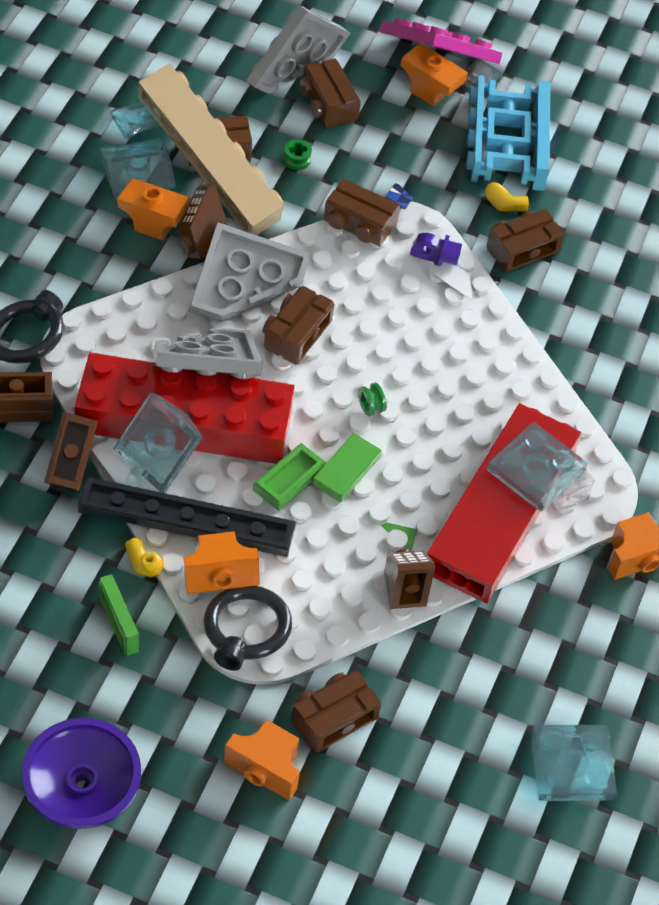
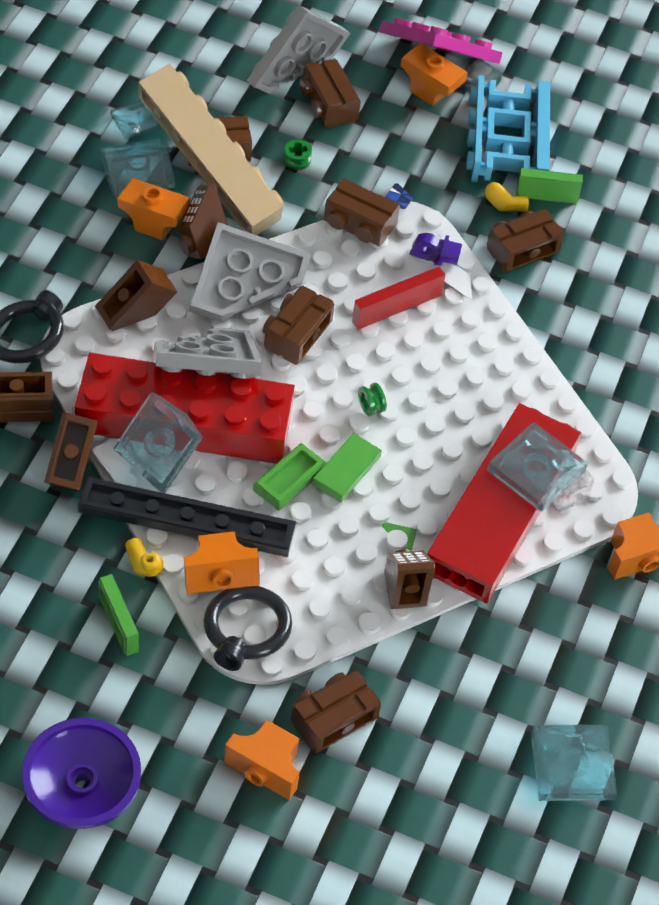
(136, 296): none -> reddish brown slope
(398, 297): none -> red tile
(549, 185): none -> bright green tile

